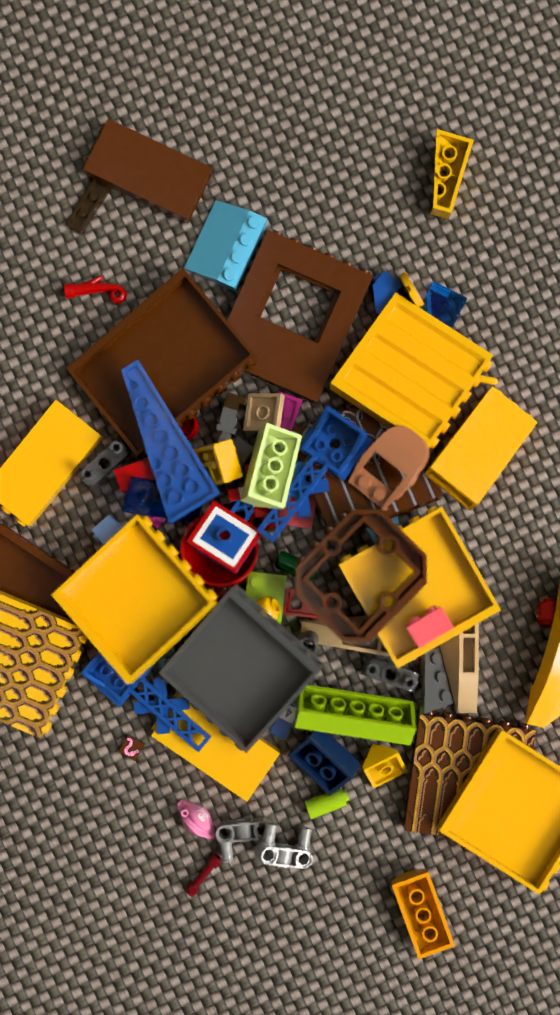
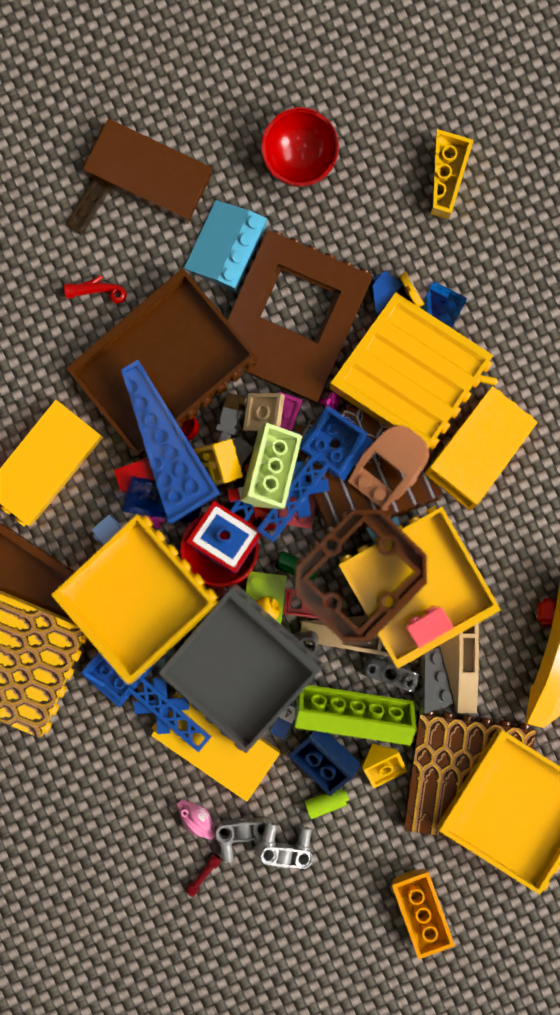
(94, 474): dark grey piece -> none
(131, 747): reddish brown tile -> none
(300, 147): none -> red piece
(331, 401): none -> dark pink plant

